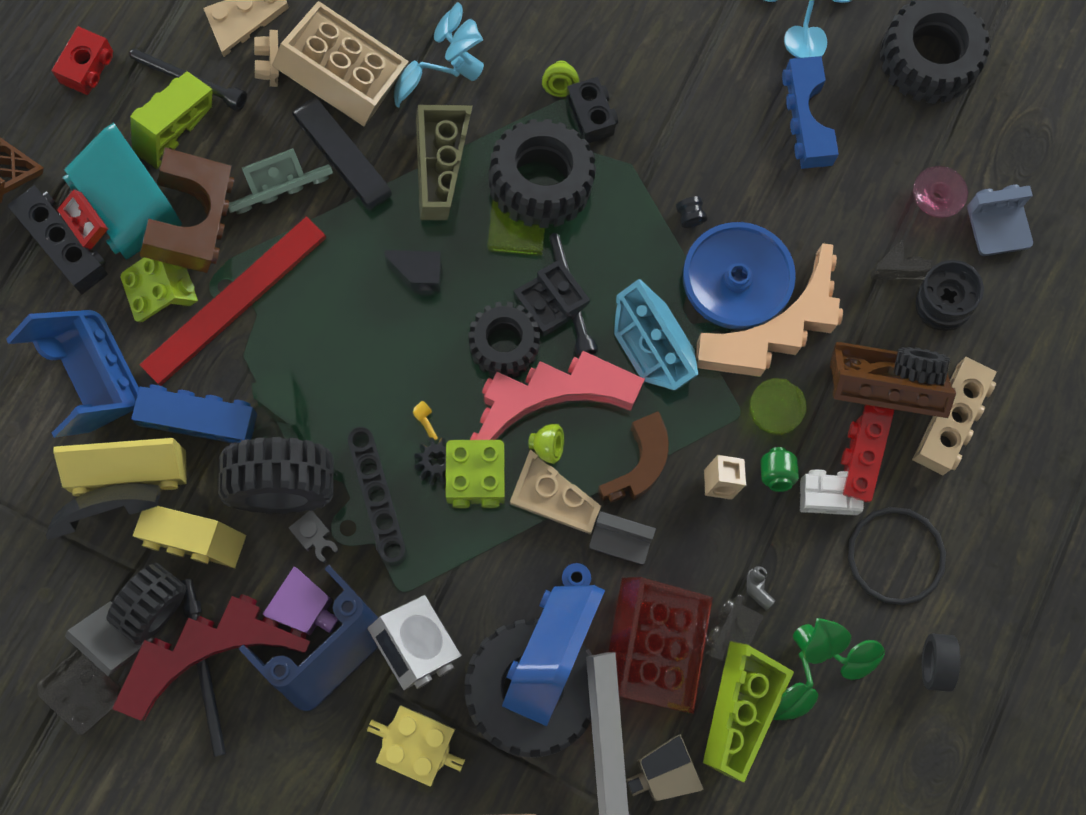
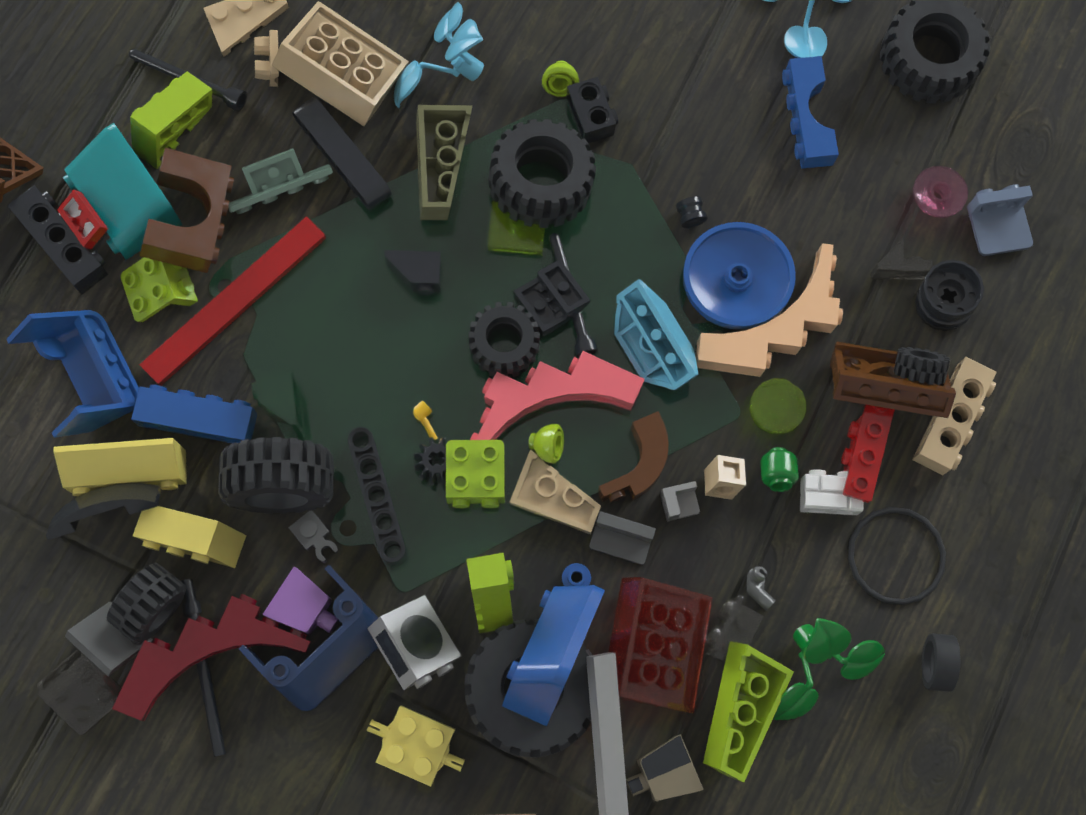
(81, 47): red brick -> none
(491, 586): none -> lime wedge
(680, 501): none -> light grey panel

